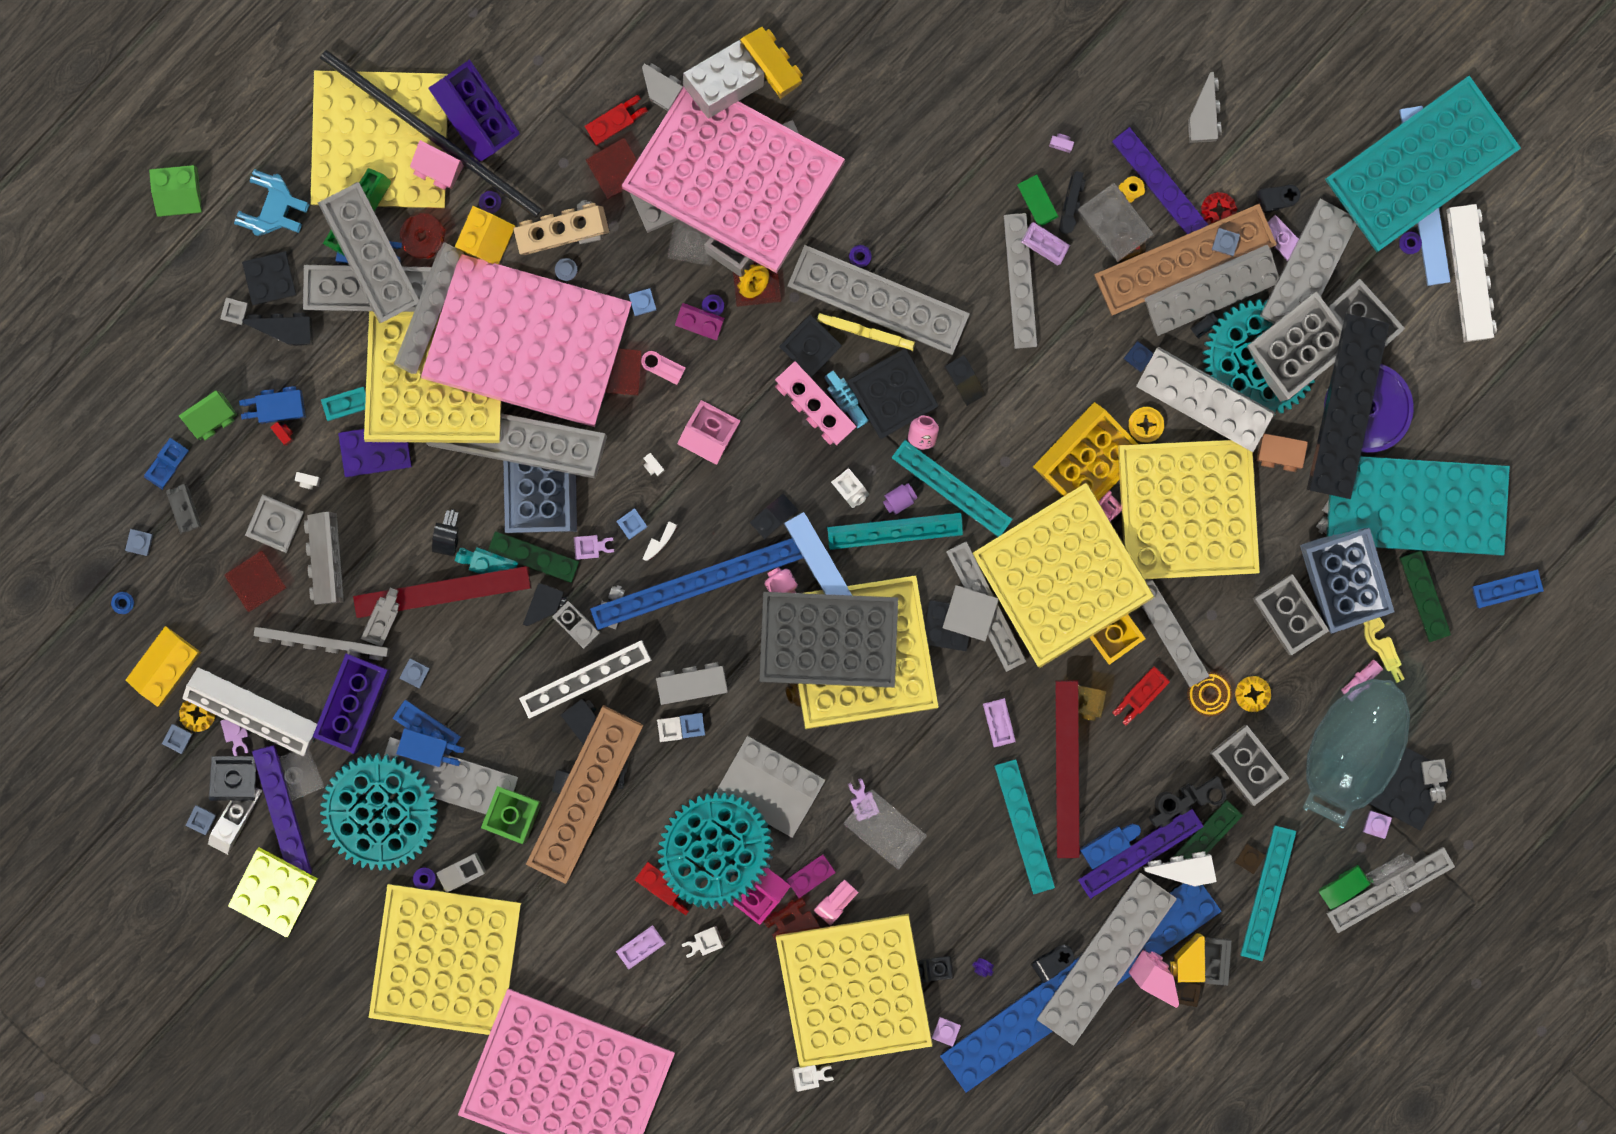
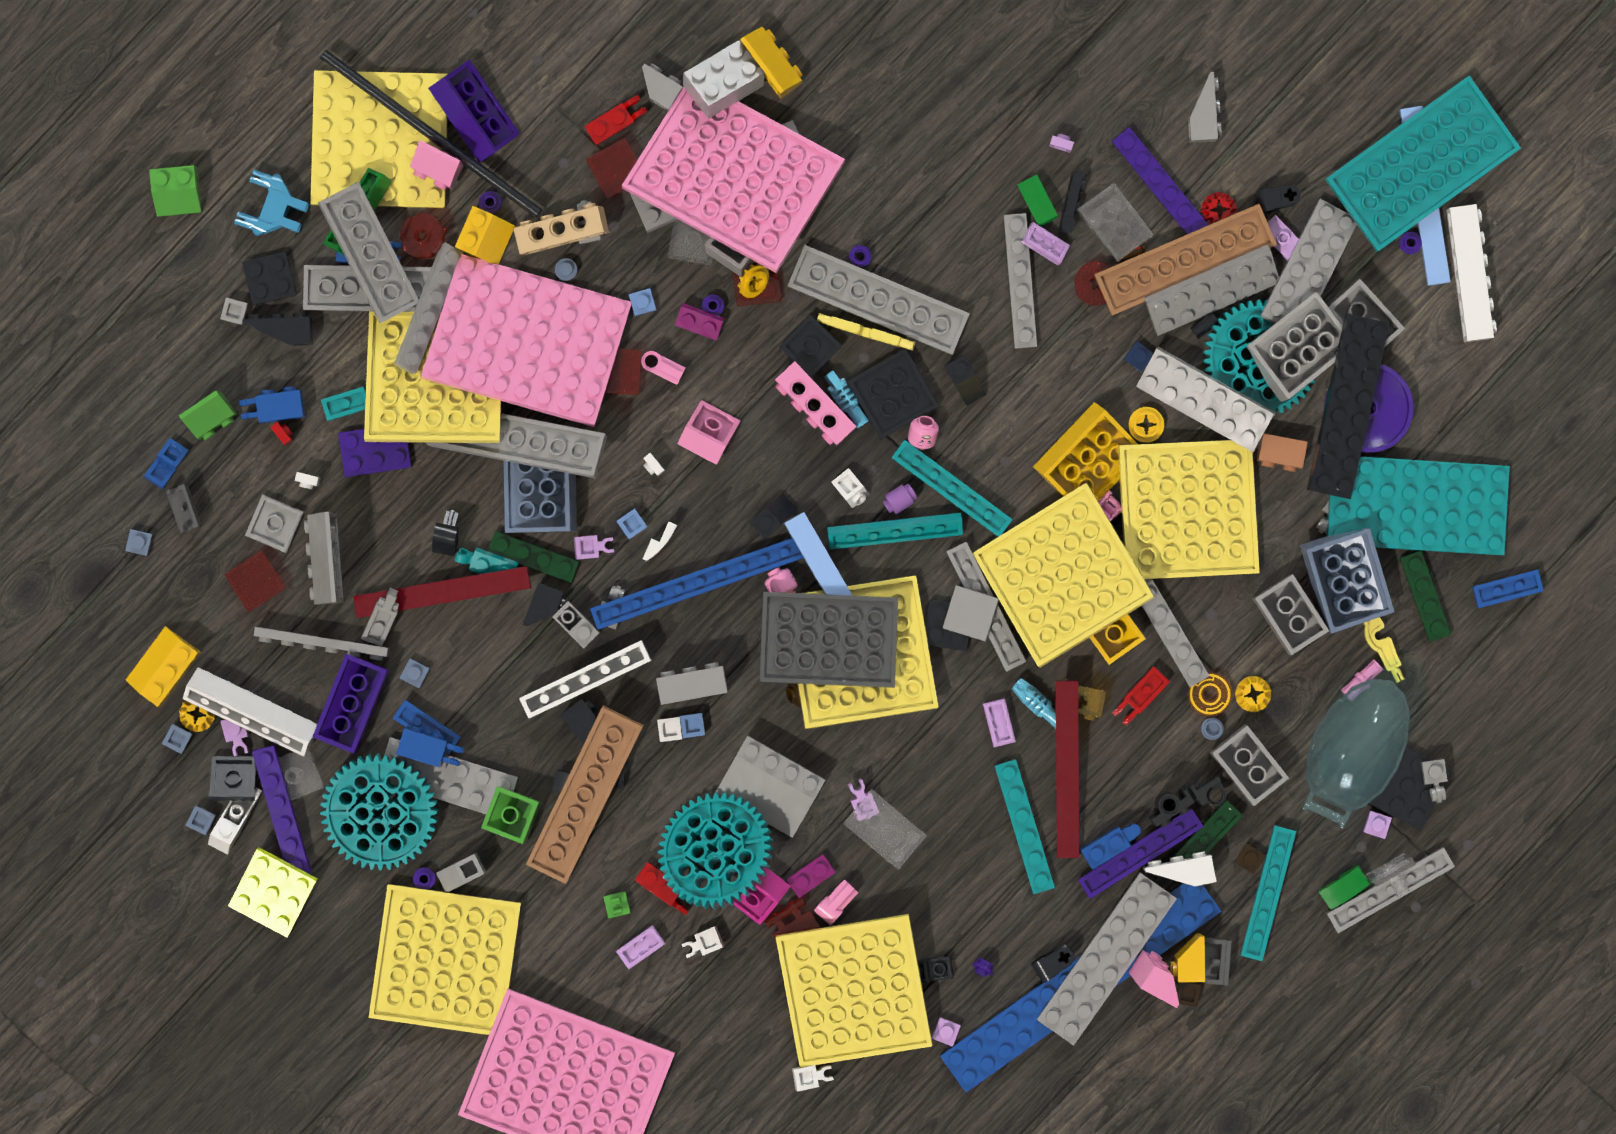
(116, 599): blue plate -> none
(617, 904): none -> bright green tile
(1035, 701): none -> medium azure hinge
(1083, 285): none -> clear red plate
(1130, 195): yellow brick -> none
(1212, 728): none -> sand blue plate
(1225, 242): sand blue plate -> none

